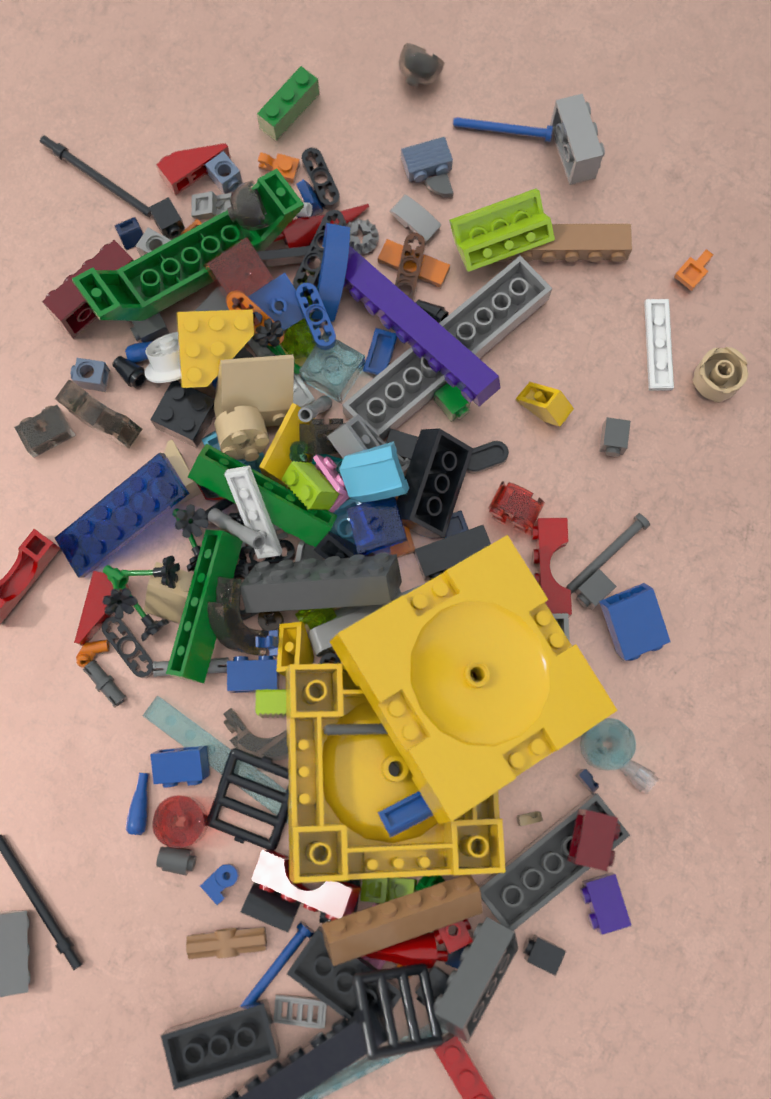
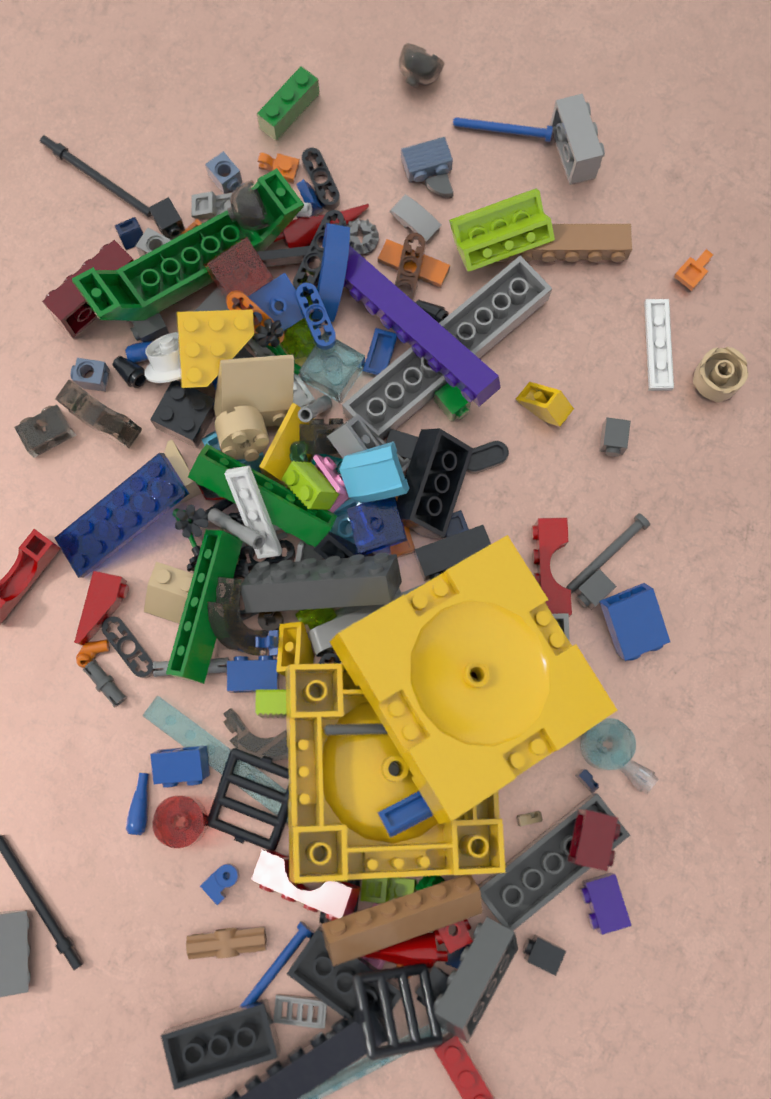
(123, 600): black plant -> none
(176, 860): dark grey brick -> none
(188, 166): red slope -> none
(270, 908): black brick -> none
(515, 506): clear red brick -> none

